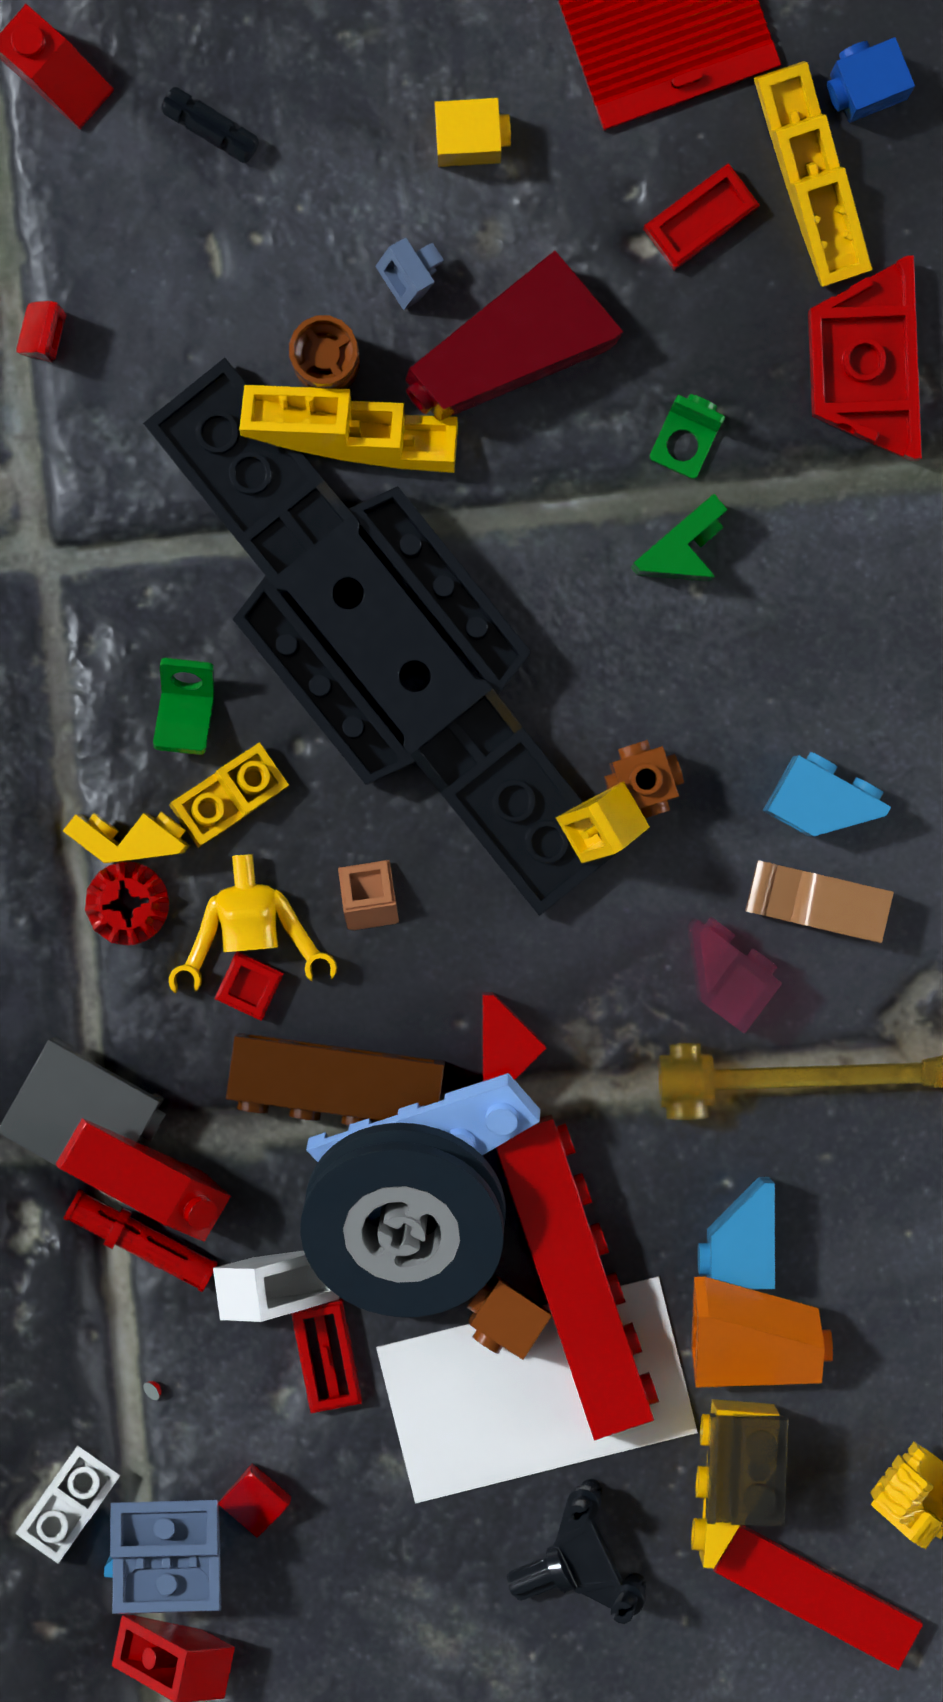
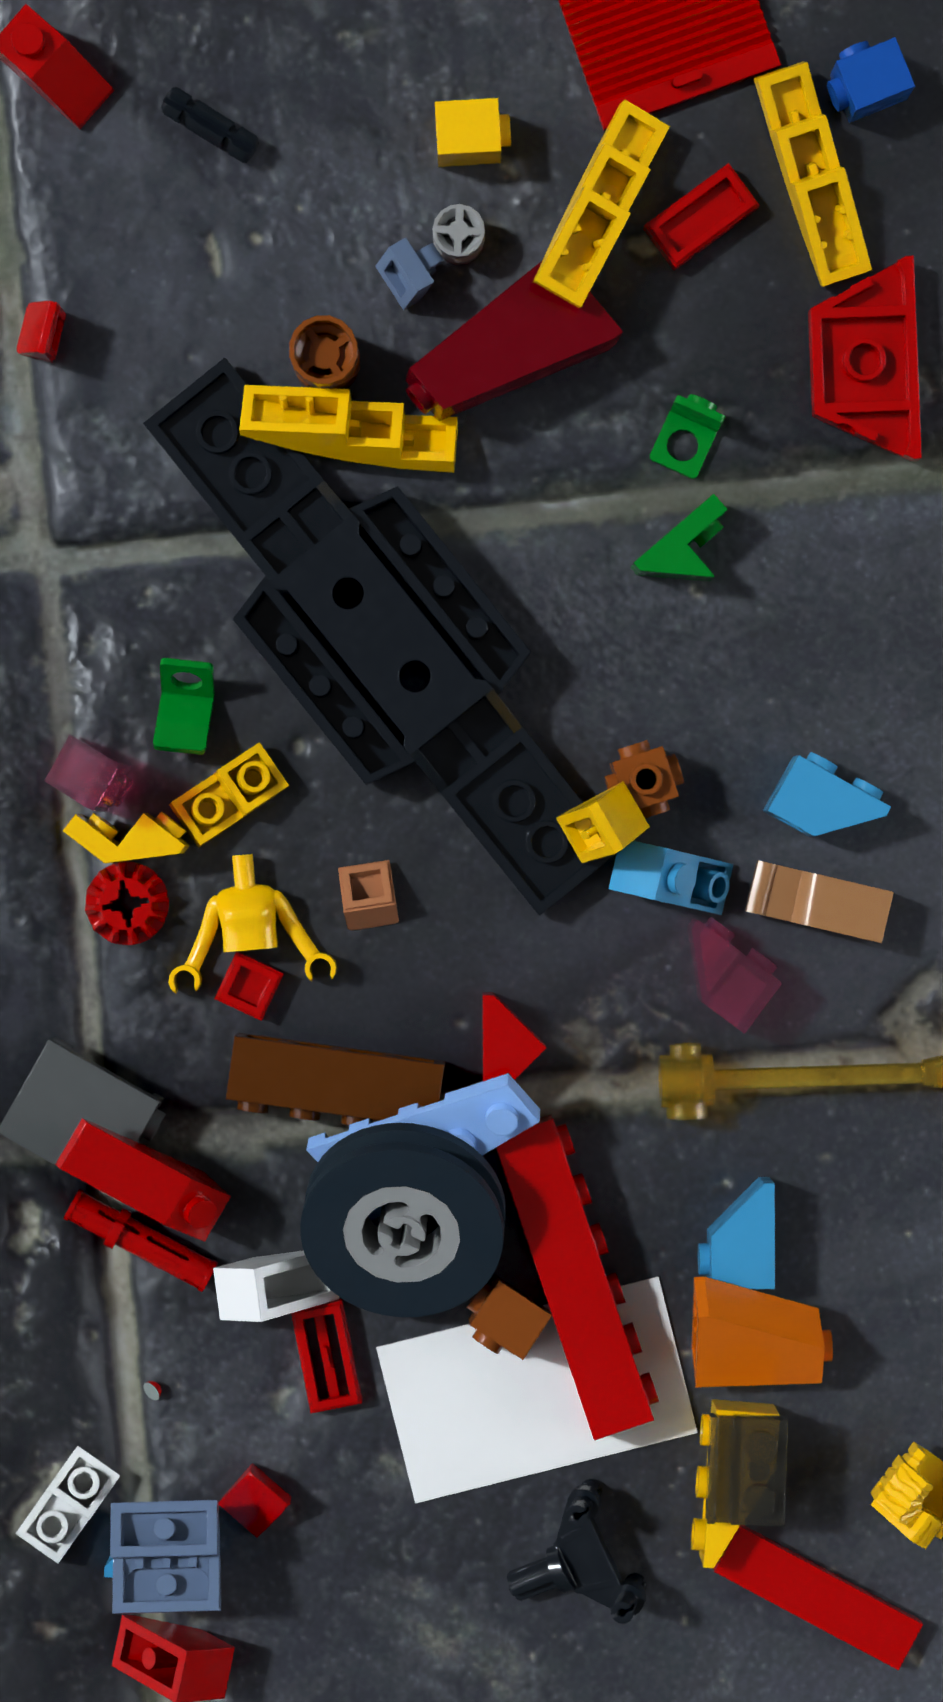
(90, 775): none -> clear pink slope
(459, 223): none -> light grey wheel
(601, 204): none -> yellow slope
(671, 877): none -> dark azure slope

